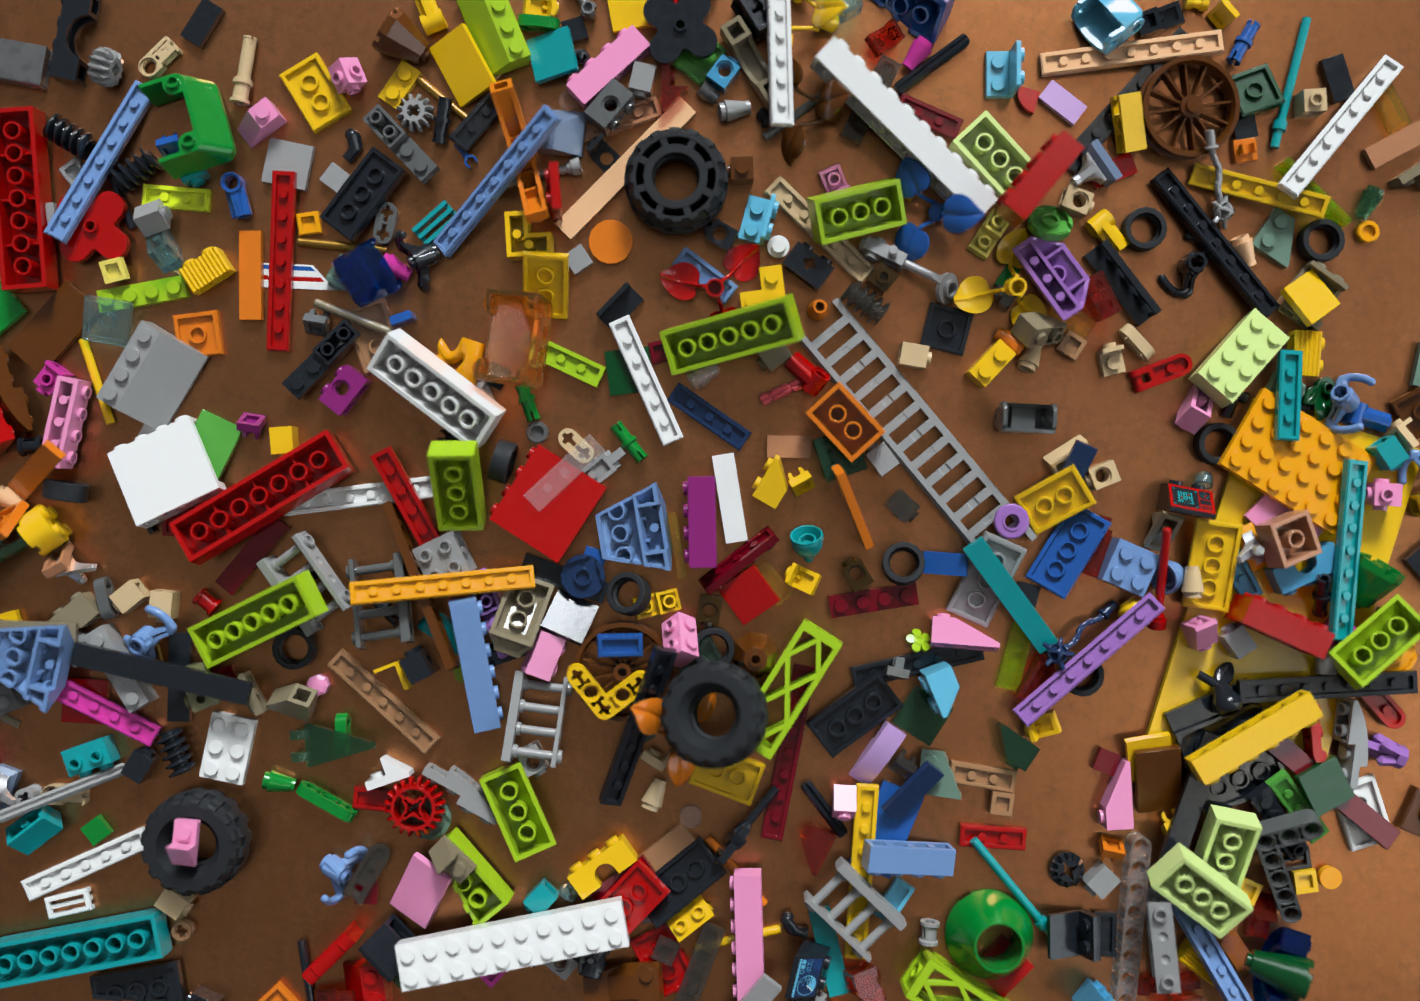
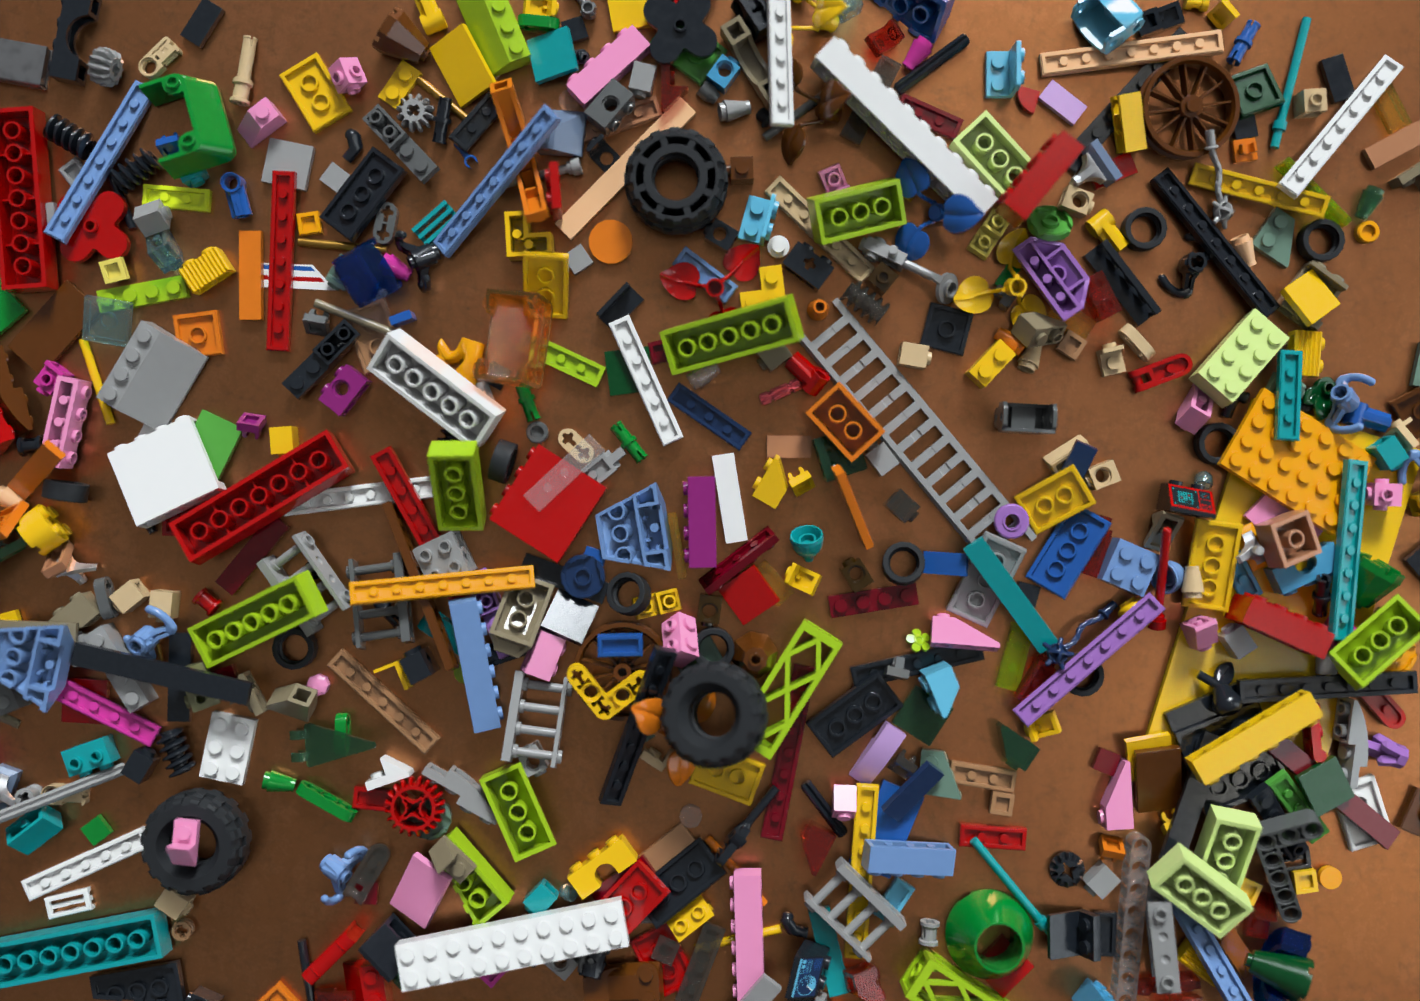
(654, 795): tan cone -> none

